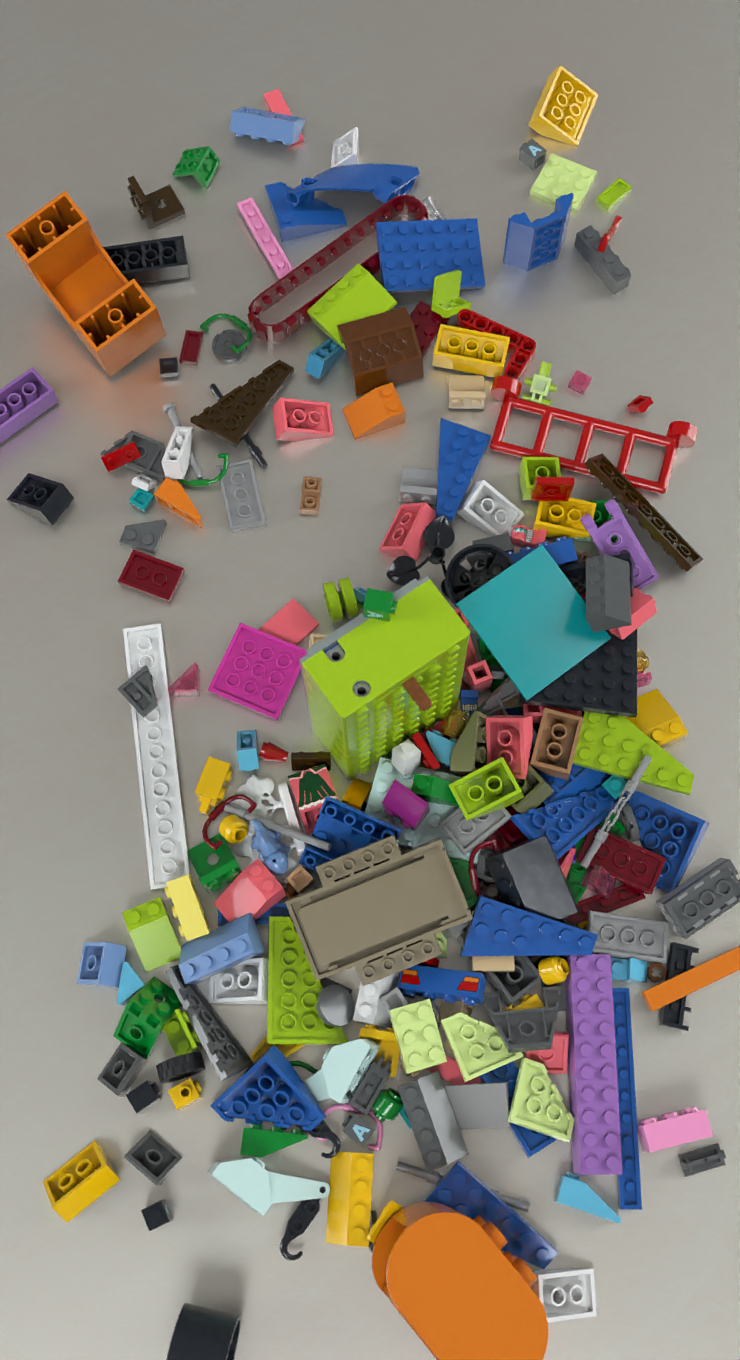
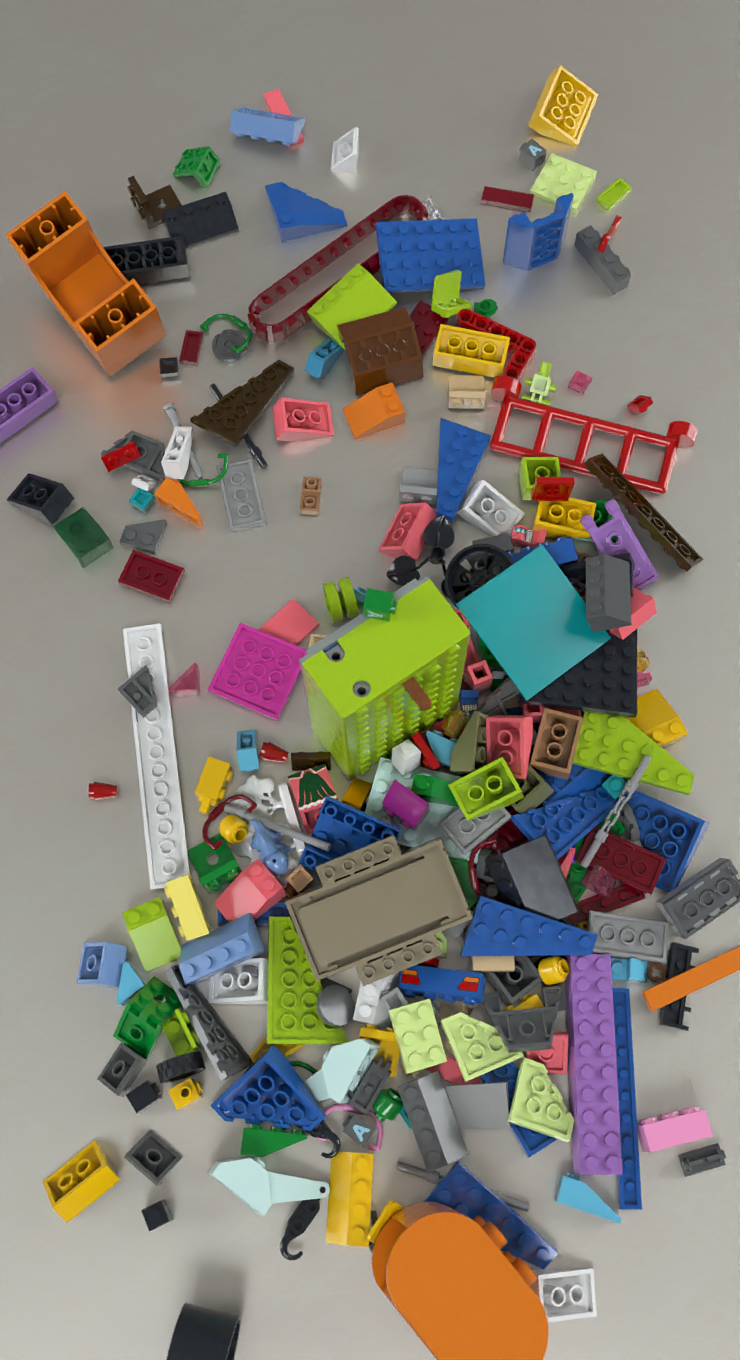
(83, 537): none -> clear green slope
(102, 791): none -> red cone
(201, 220): none -> black slope
(264, 238): bright pink plate -> none
(382, 180): blue panel -> none
(486, 307): none -> green animal
(507, 199): none -> dark red tile

